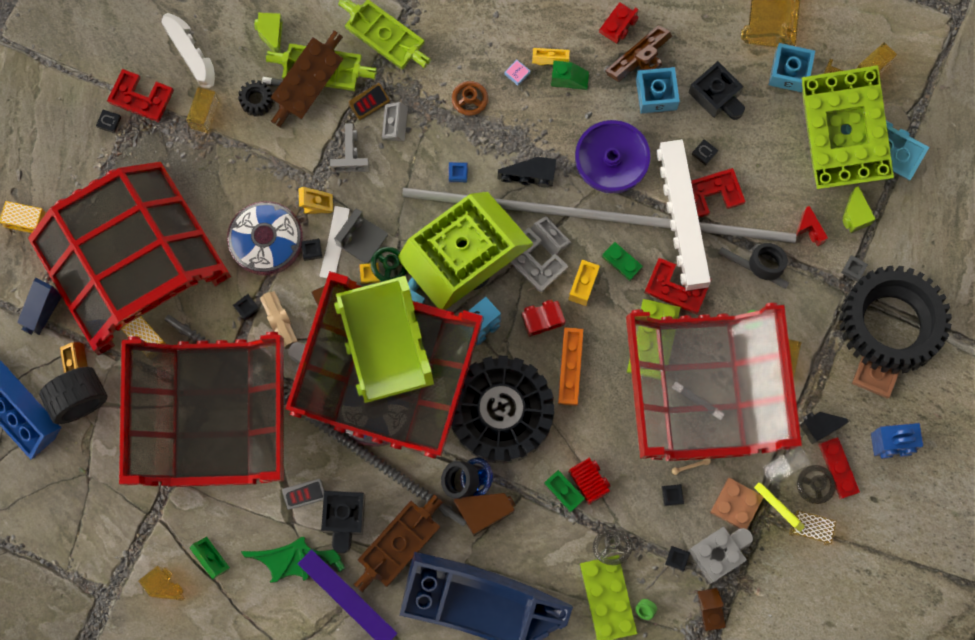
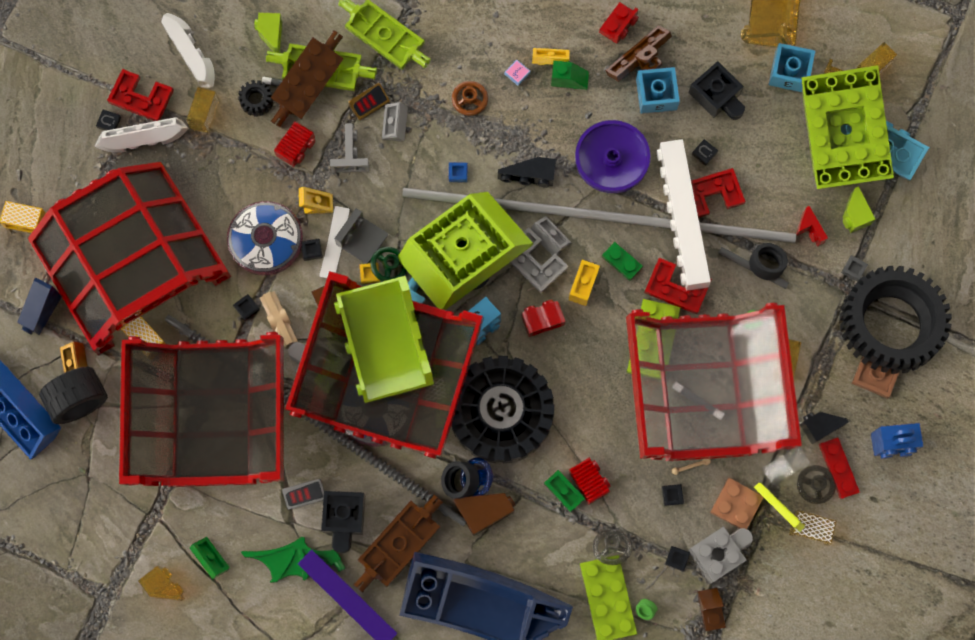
(148, 133): none -> white brick
(294, 144): none -> red brick
(570, 366): orange plate -> none

